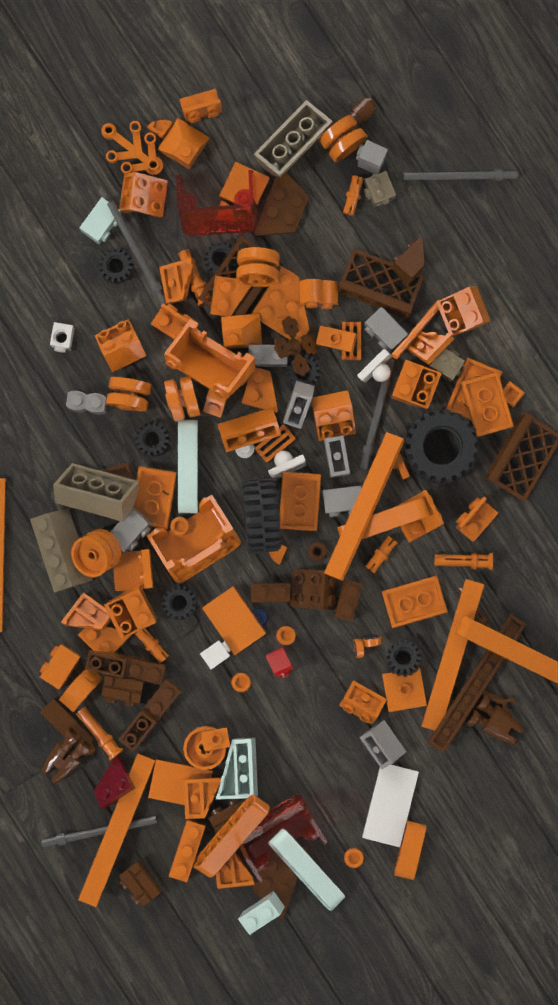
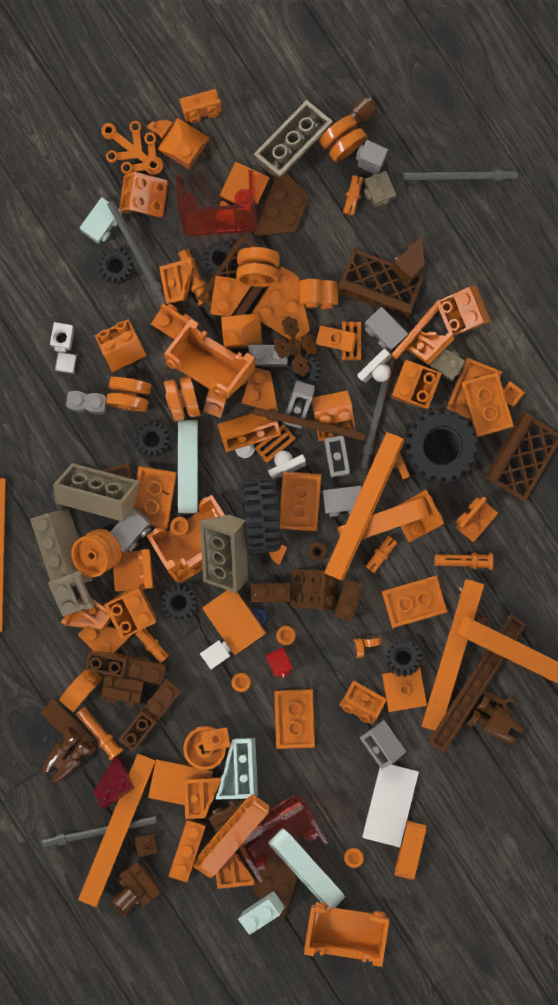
(60, 666): orange brick -> none
(65, 362): none -> white tile
(65, 595): none -> dark tan plate
(124, 902): none -> reddish brown piece
(146, 844): none -> reddish brown tile
(224, 552): none -> dark tan slope
(273, 415): none -> reddish brown bar
(294, 719): none -> orange tile
(346, 933): none -> orange windscreen

